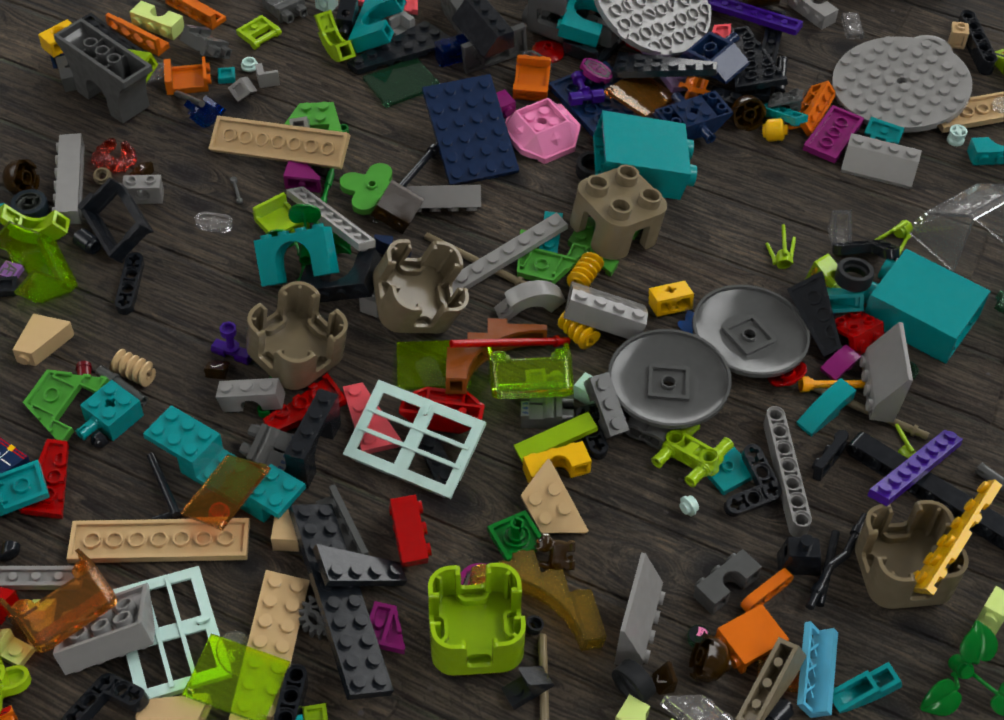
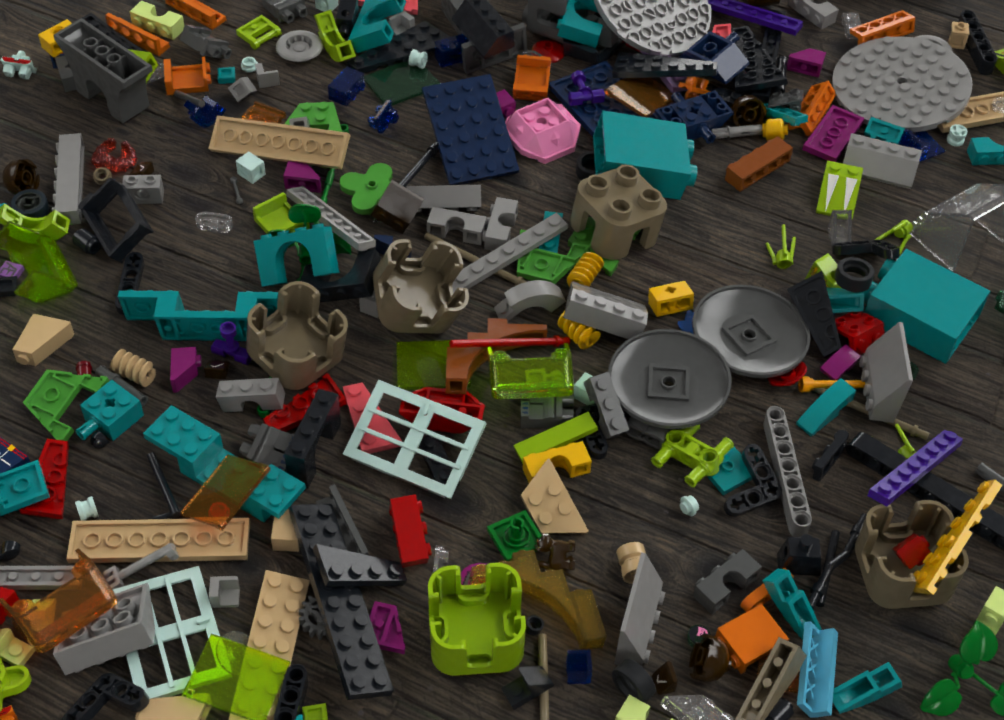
(18, 63): none -> light aqua hips
(86, 509): none -> light aqua wheel
(115, 576): none -> light grey hinge
(183, 324): none -> teal bracket
(183, 366): none -> magenta slope
(224, 591): none -> light grey panel
(250, 167): none -> light aqua brick
(264, 113): none -> clear orange plate
(299, 46): none -> light grey wheel
(346, 86): none -> clear blue brick
(384, 116): none -> clear blue hips
(418, 59): none -> light aqua wheel
(441, 557): none -> clear plate
(443, 220): none -> light grey arch
(502, 213): none -> light grey arch
(578, 666): none -> clear blue panel
(596, 70): magenta tile -> none
(628, 558): none -> tan wheel
(738, 131): none -> light grey axle
(758, 163): none -> dark orange brick
(790, 601): none -> teal slope
(807, 62): none -> magenta slope
(839, 188): none -> lime slope
(889, 25): none -> orange fence
(912, 550): none -> red brick
(923, 142): none -> clear blue hinge

